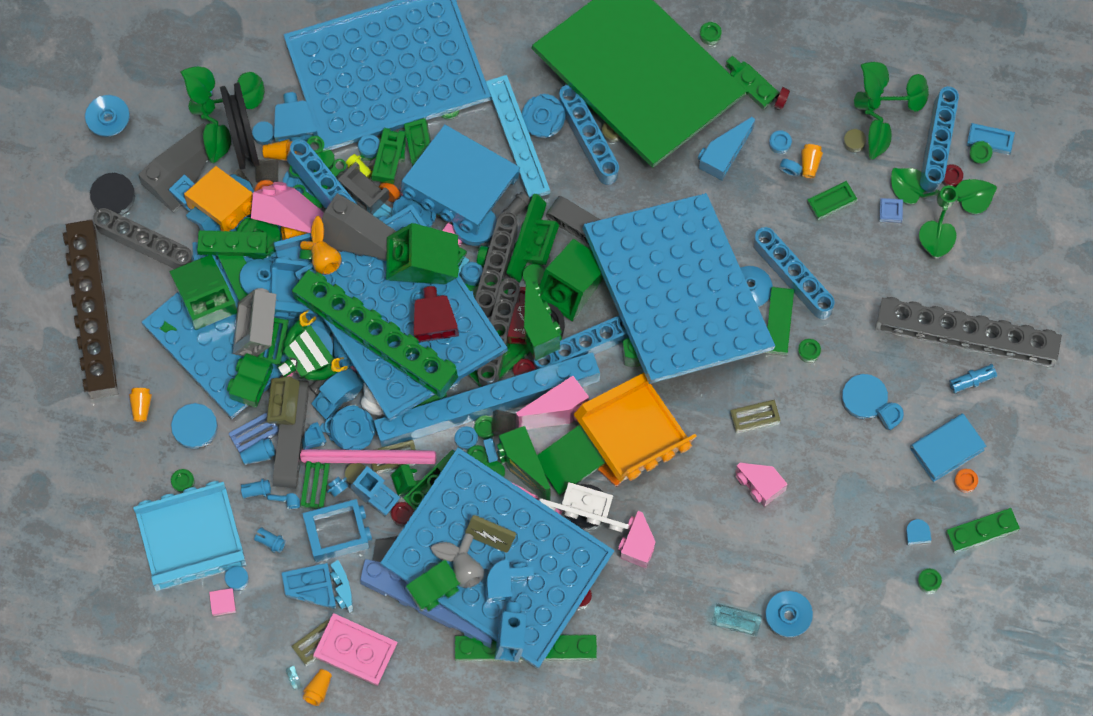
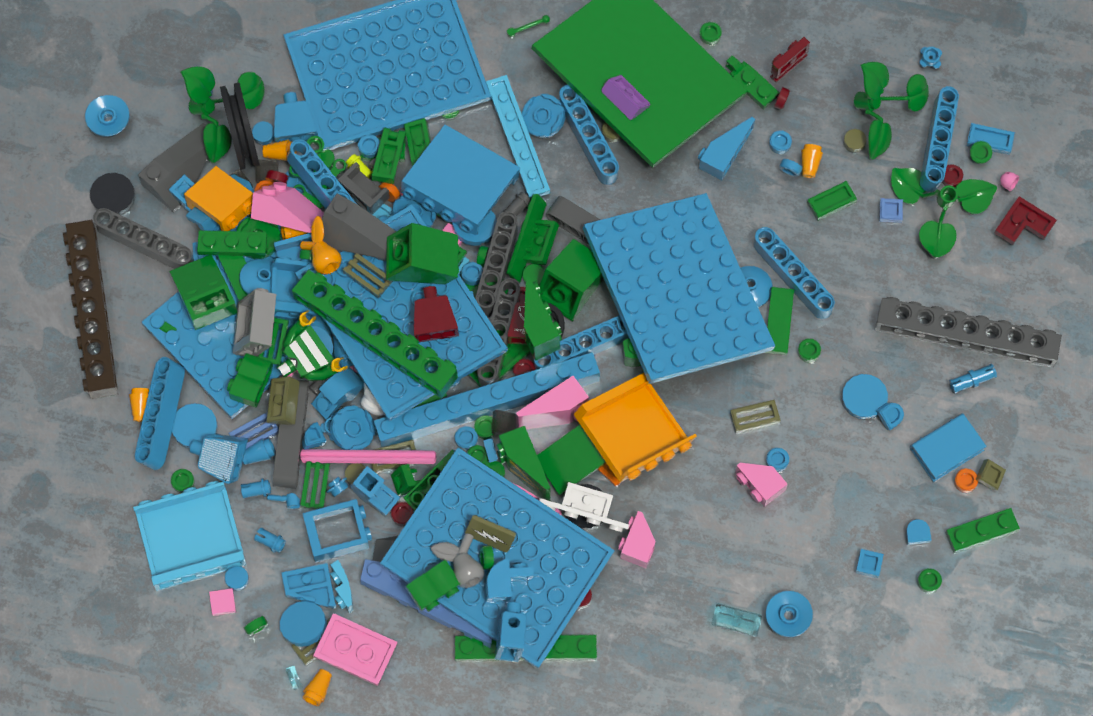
(159, 413): none -> dark azure beam
(220, 456): none -> dark azure torso
(256, 626): none -> green tile
(275, 176): none -> dark red tile
(303, 623): none -> dark azure tile
(353, 264): none -> olive tile
(486, 557): none -> green tile
(511, 32): none -> green hinge
(625, 96): none -> medium lavender slope
(778, 459): none -> dark azure tile
(785, 63): none -> dark red plate
(869, 563): none -> dark azure tile
(933, 52): none -> dark azure plate
(990, 474): none -> olive tile
(1009, 180): none -> bright pink hinge
(1024, 216): none -> dark red plate

